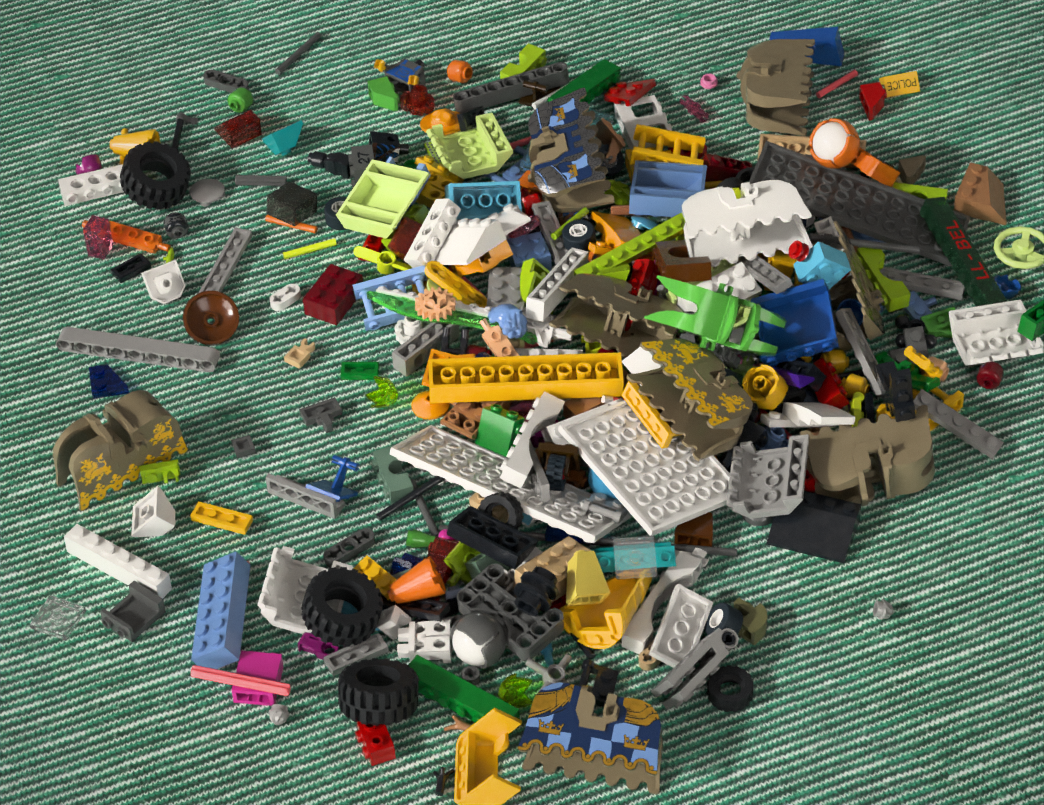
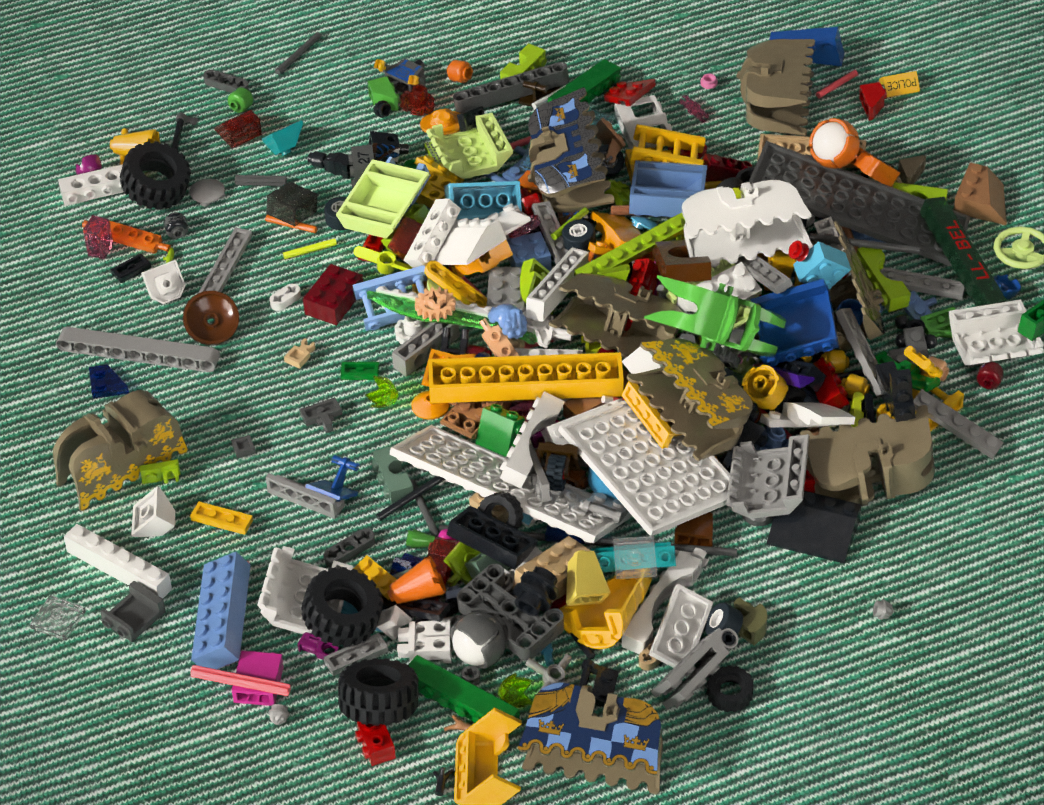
(382, 109): none -> black plate

